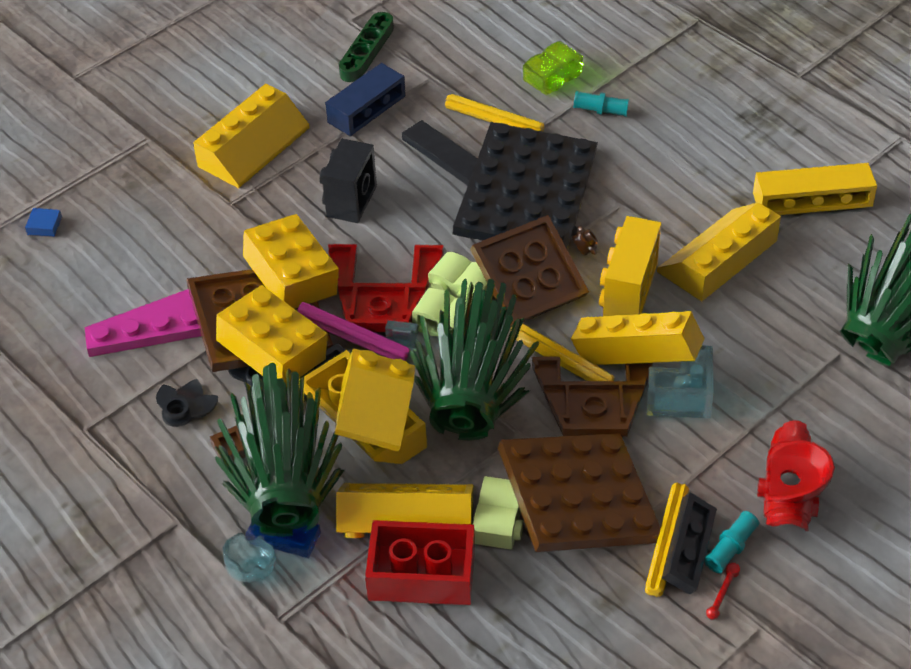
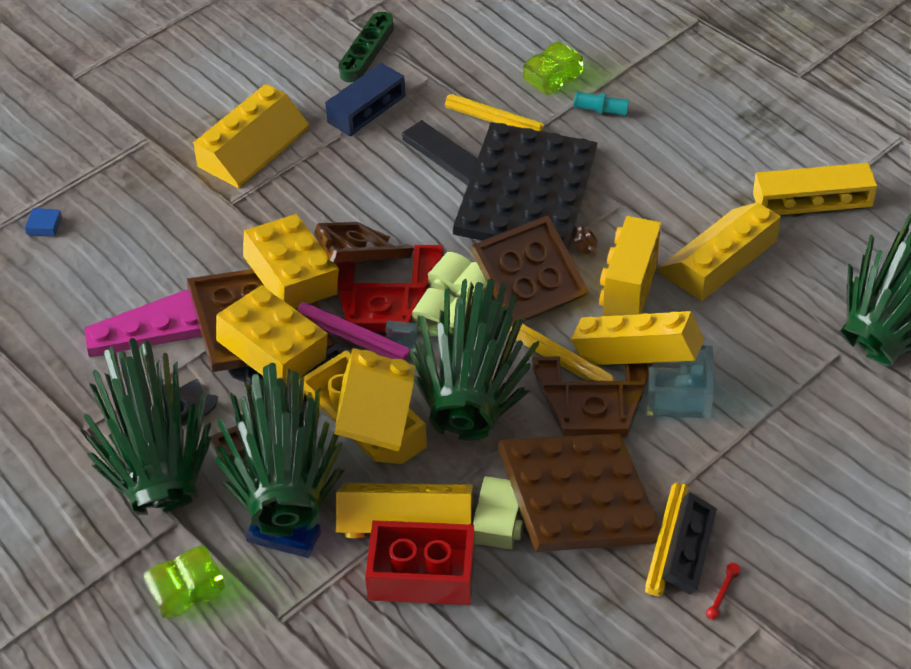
(152, 448): none -> dark green plant
(184, 581): none -> clear neon green brick
(248, 559): clear light blue hair -> none
(348, 180): black brick -> none
(357, 243): none -> reddish brown wing
(732, 542): teal pin -> none
(794, 453): red piece -> none

